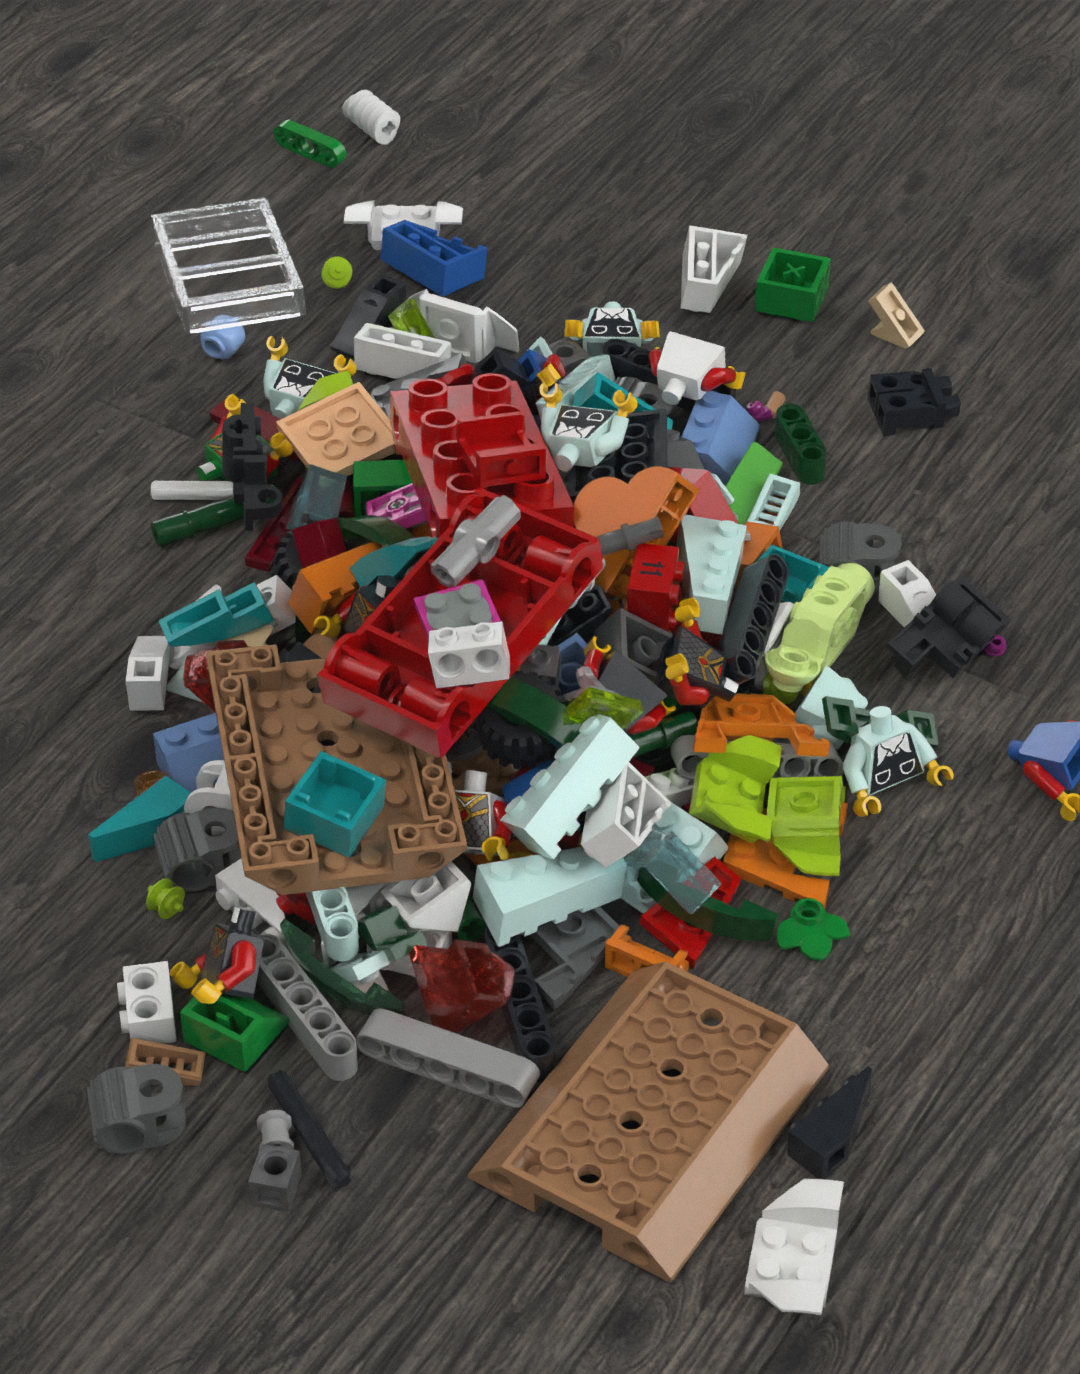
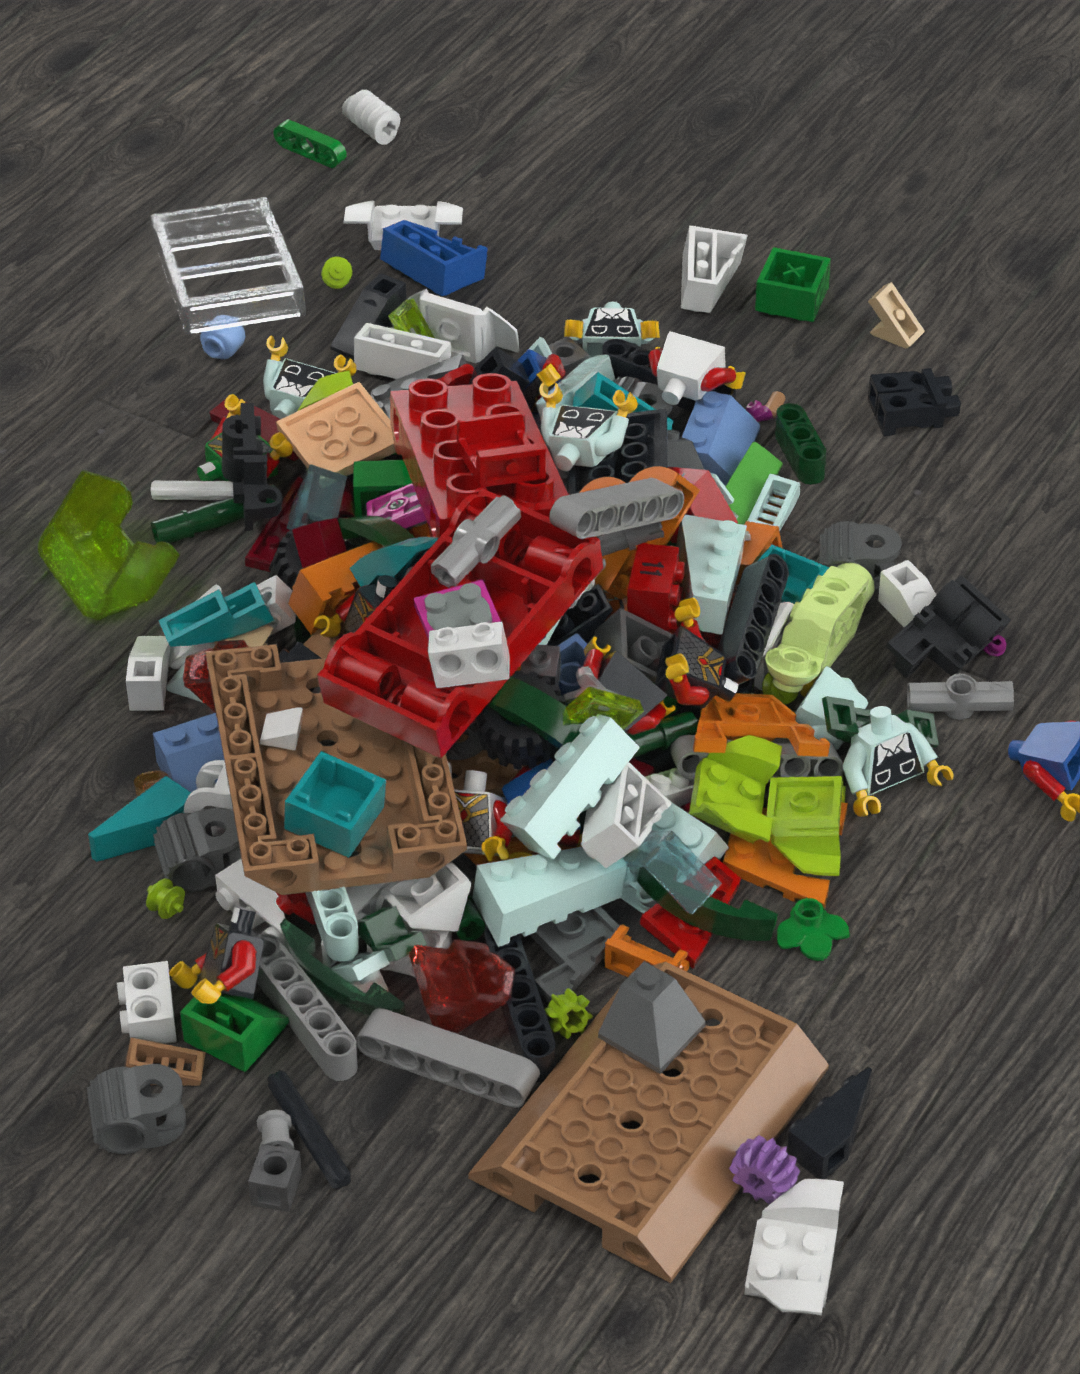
(95, 555): none -> clear neon green windscreen
(282, 728): none -> white slope
(577, 1016): none -> lime gear
(616, 508): none -> light grey beam
(651, 1018): none -> dark grey slope
(764, 1169): none -> medium lavender gear
(960, 696): none -> light grey piece

